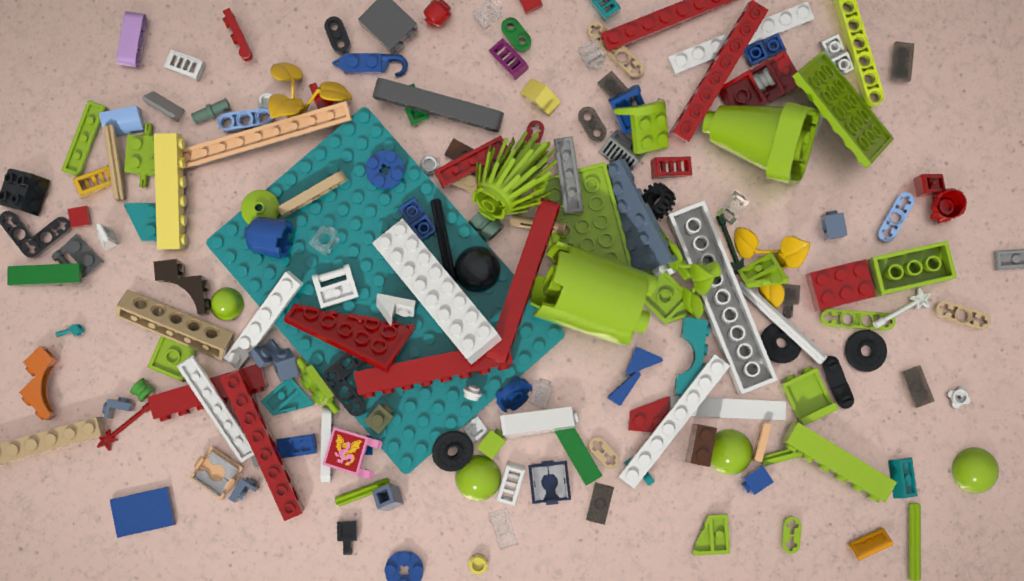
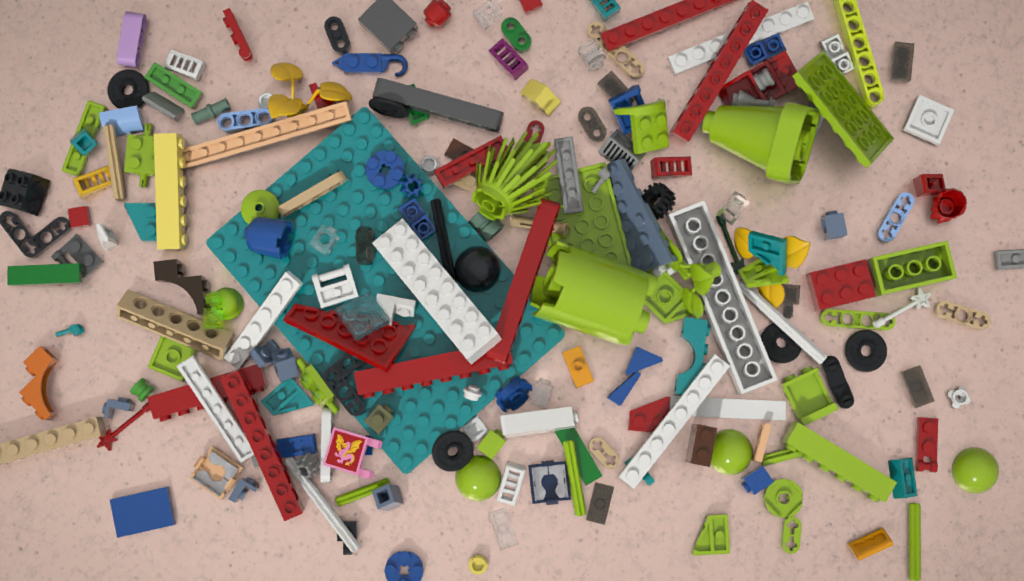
(83, 142): none -> teal slope
(125, 78): none -> black wheel
(173, 85): none -> bright green plate
(213, 316): none -> clear neon green plate
(308, 465): none -> light grey gear
(323, 506): none -> white axle
(362, 315): none -> clear light blue plate
(364, 247): none -> clear smoke plate
(388, 107): none -> black wheel
(415, 189): none -> blue gear
(574, 478): none -> lime axle
(578, 366): none -> light orange plate
(605, 175): none -> light grey hand
(745, 99): none -> light grey piece
(769, 249): none -> teal wing
(794, 498): none -> lime plate
(926, 444): none -> red plate
(928, 120): none -> white plate

